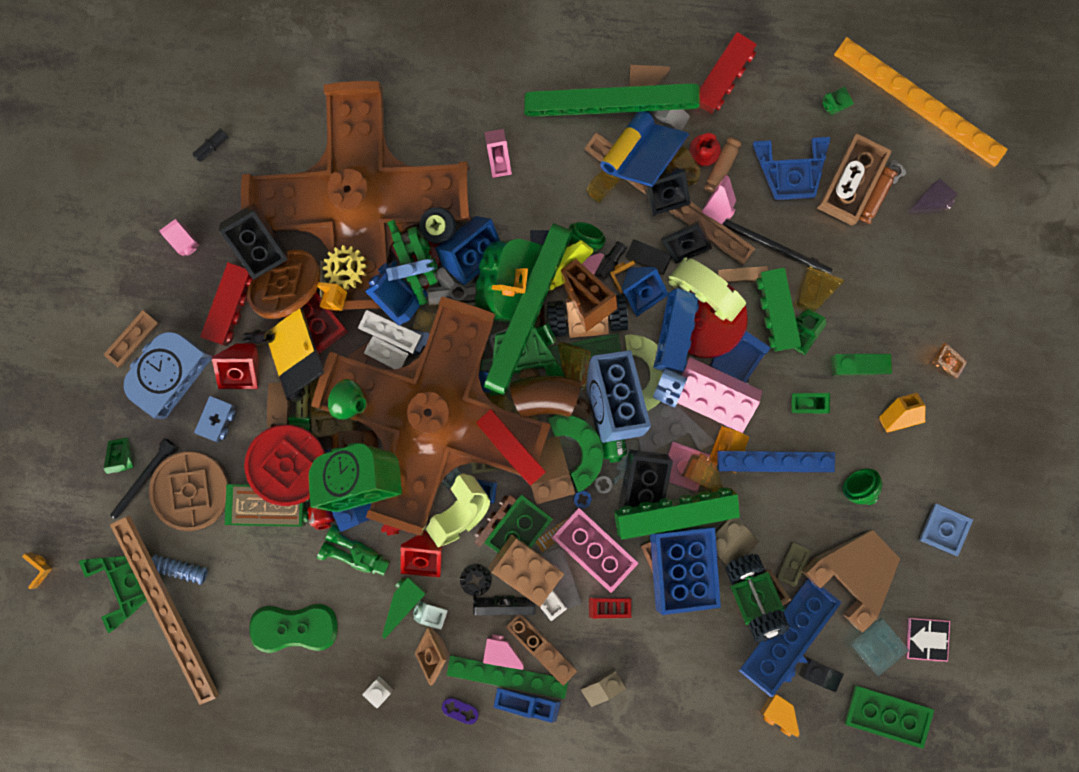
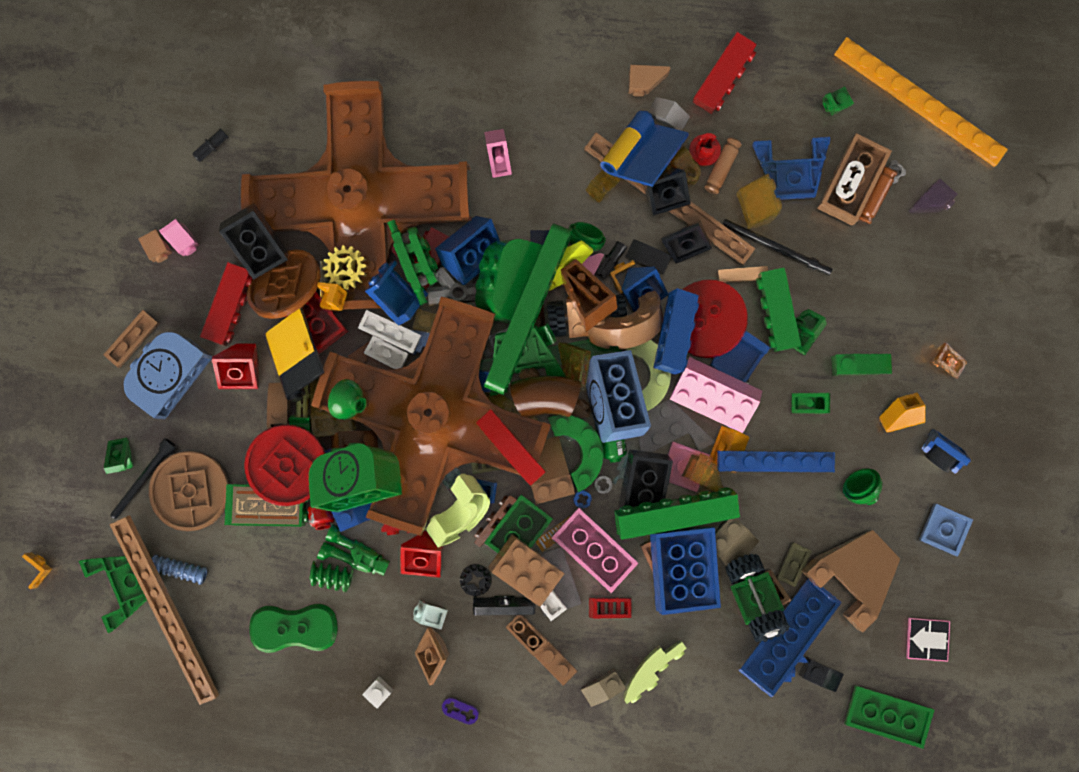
(155, 246): none -> medium nougat brick
(207, 425): medium blue brick -> none
(259, 337): black axle -> none
(330, 577): none -> green piece
(403, 601): green slope -> none
(409, 269): medium blue piece -> none
(445, 225): black wheel -> none
(501, 653): bright pink slope -> none
(506, 677): green plate -> none
(518, 288): light orange bracket -> none
(527, 704): blue slope -> none
(612, 100): green beam -> none
(631, 329): none -> medium nougat brick
(645, 675): none -> yellowish green slope
(670, 387): medium blue piece -> none
(707, 287): yellowish green brick -> none
(721, 202): bright pink slope -> none
(759, 202): none -> clear yellow slope
(781, 712): light orange slope -> none
(817, 288): clear yellow wing -> none
(879, 647): clear light blue plate -> none
(944, 452): none -> blue piece

